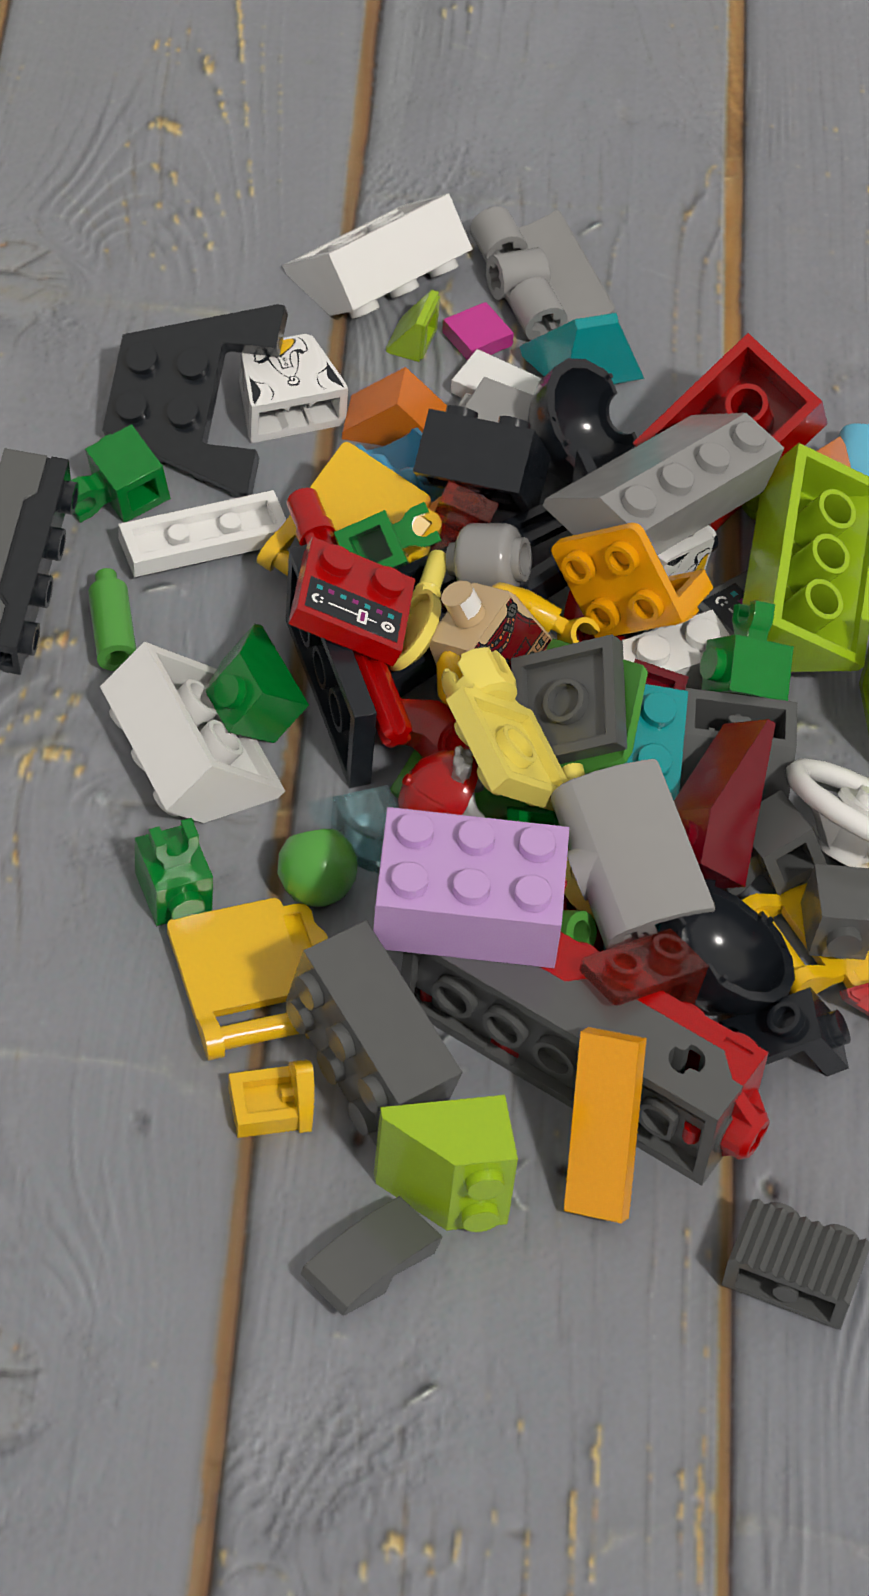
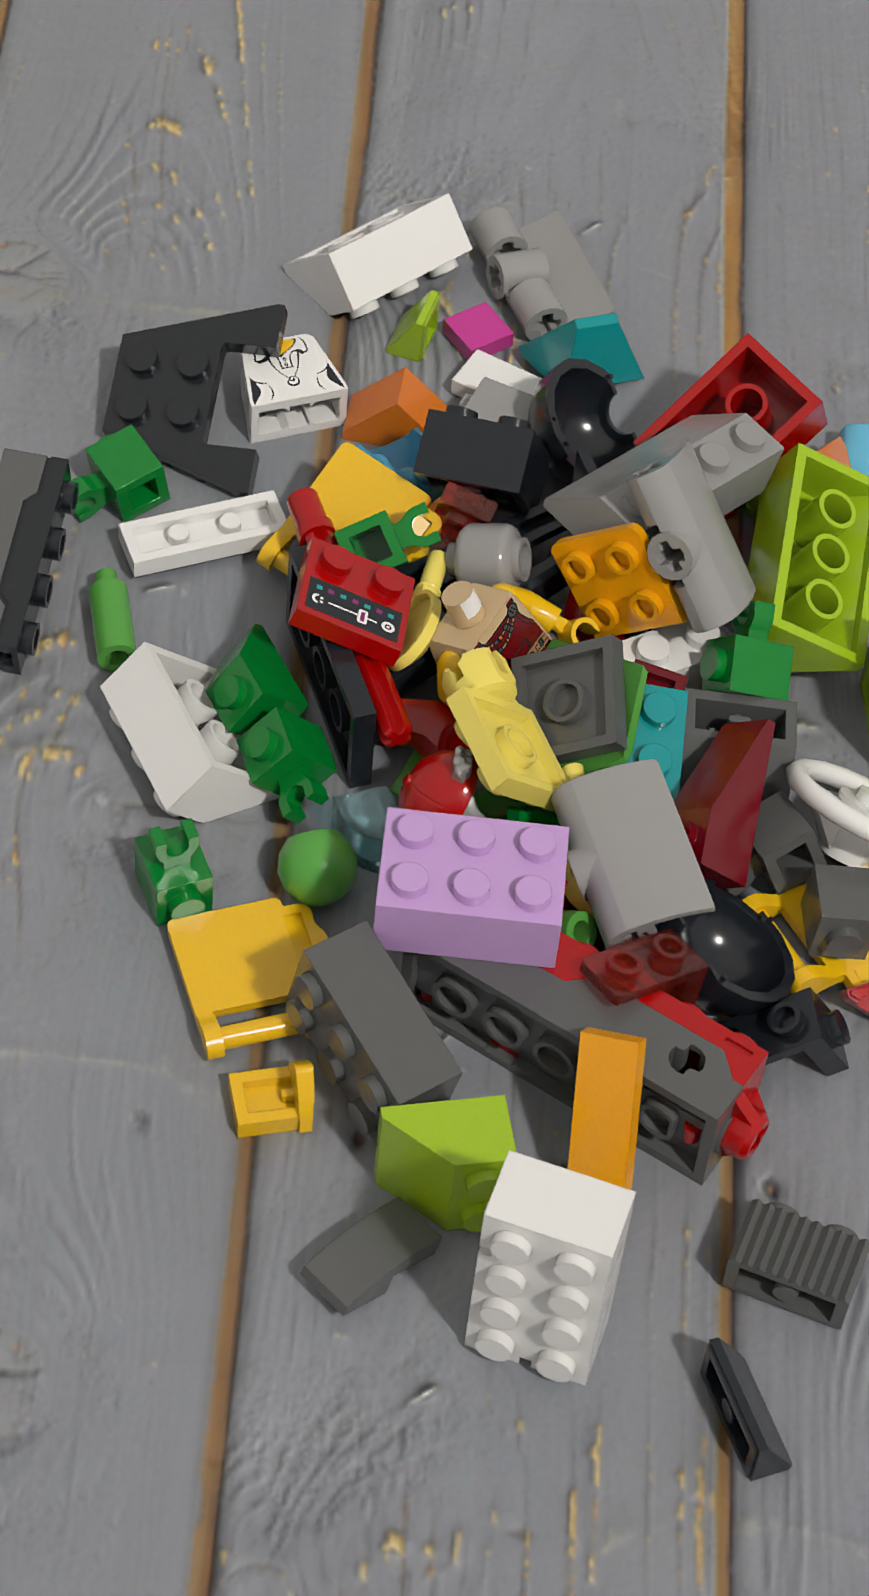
(288, 760): none -> green brick
(547, 1267): none -> white piece
(692, 539): none -> light grey panel
(743, 1411): none -> black slope

